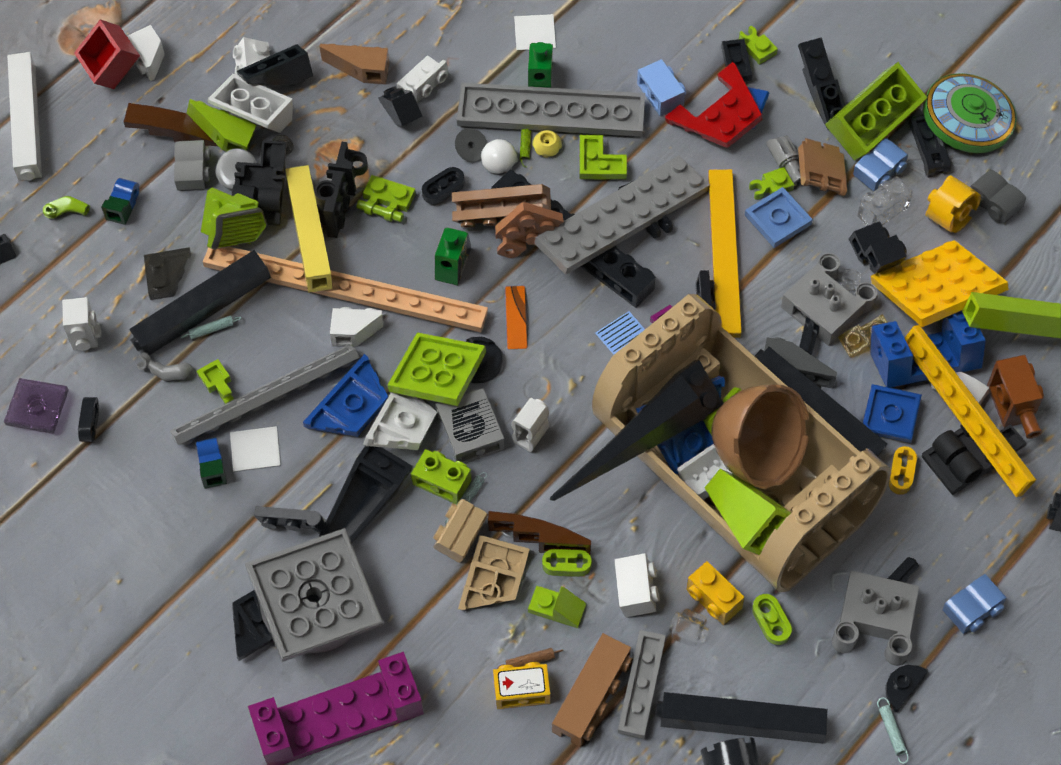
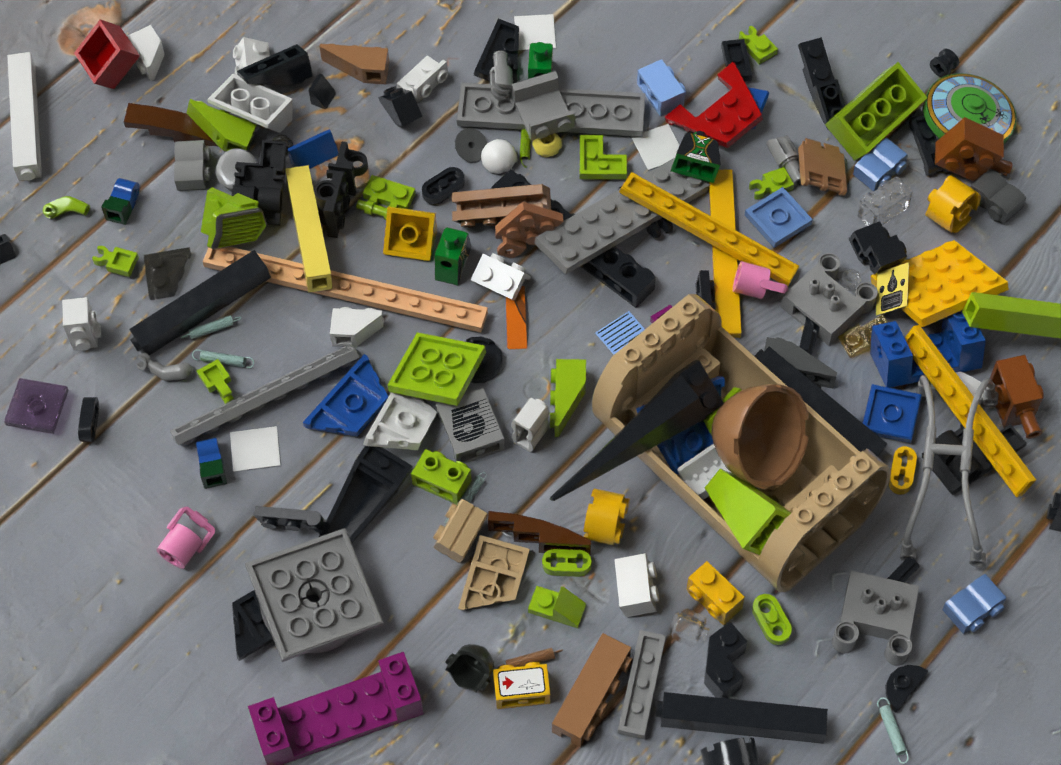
(119, 261): none -> lime plate
(182, 542): none -> bright pink piece
(226, 359): none -> light aqua piece
(313, 150): none -> blue slope
(321, 92): none -> black slope
(410, 233): none -> yellow slope
(471, 667): none -> pearl dark grey cap
(499, 277): none -> white bracket
(501, 76): none -> light grey arm
(503, 38): none -> black wing
(542, 106): none -> light grey panel
(569, 391): none -> lime slope
(605, 517): none -> yellow brick
(656, 146): none -> white sticker
(697, 157): none -> torso
(707, 228): none -> yellow tile
(723, 648): none -> black brick
(754, 280): none -> bright pink piece
(892, 289): none -> sticker
(944, 63): none -> black wheel
(971, 150): none -> dark orange brick
(990, 398): none -> light grey bar

